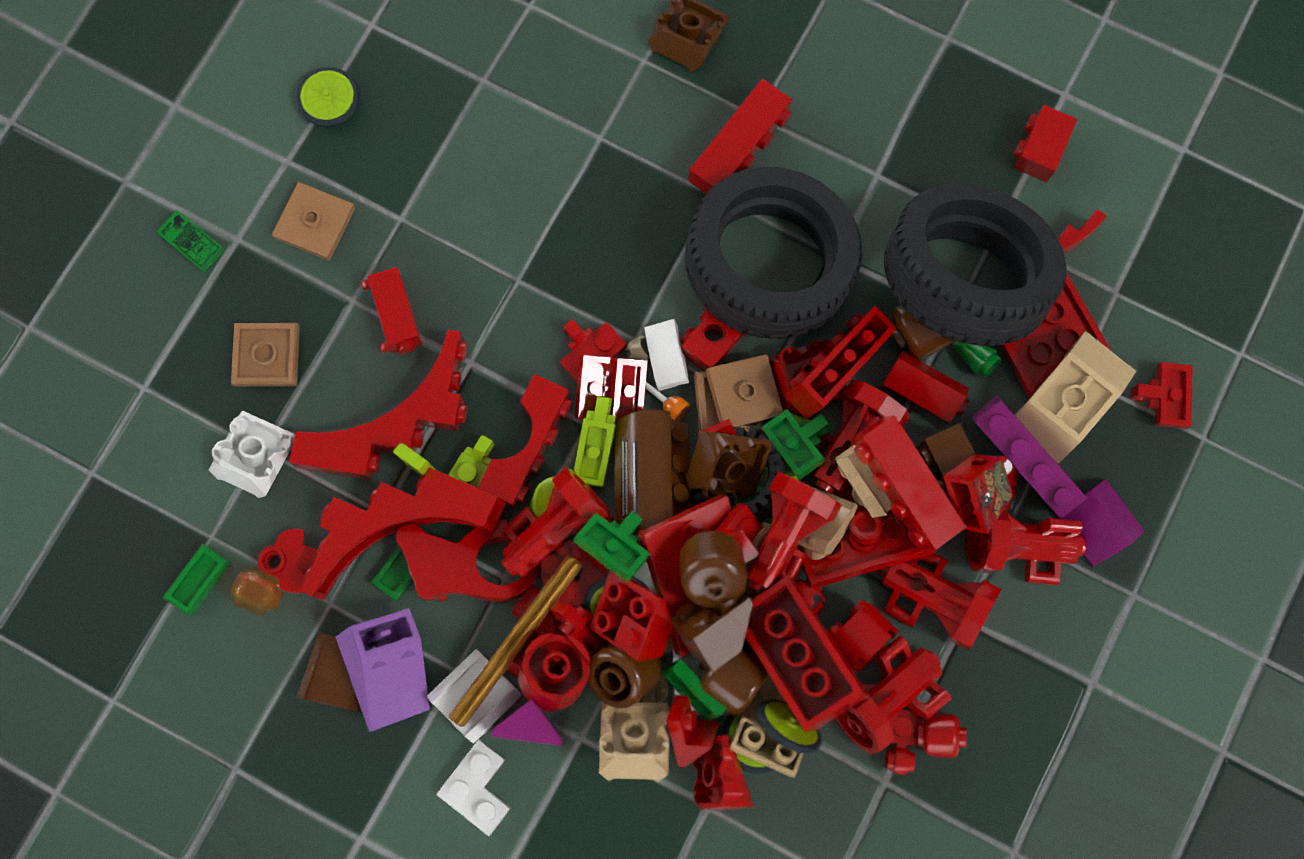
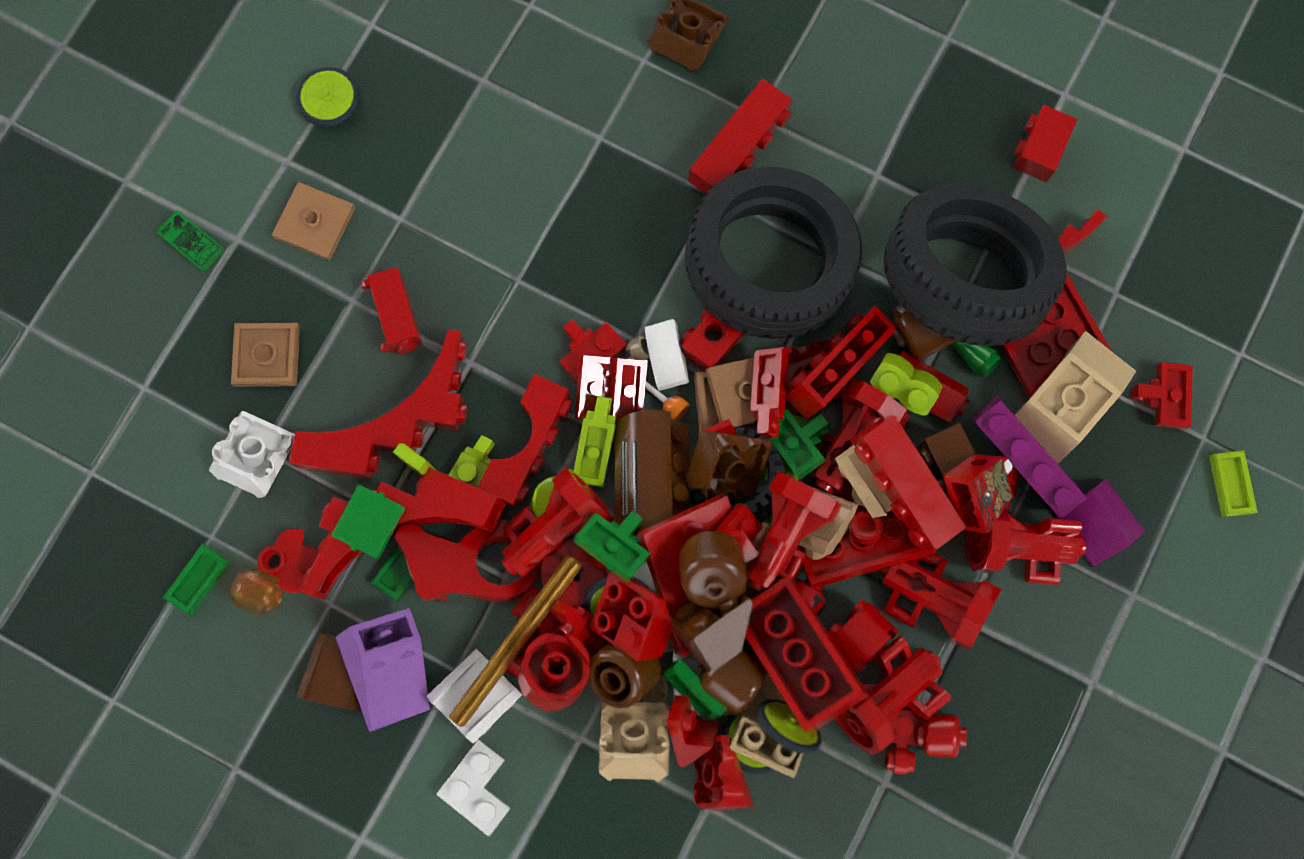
(368, 521): none -> green piece
(529, 725): magenta slope -> none
(769, 389): none -> hinge
(913, 388): none -> lime brick
(1233, 484): none -> lime tile

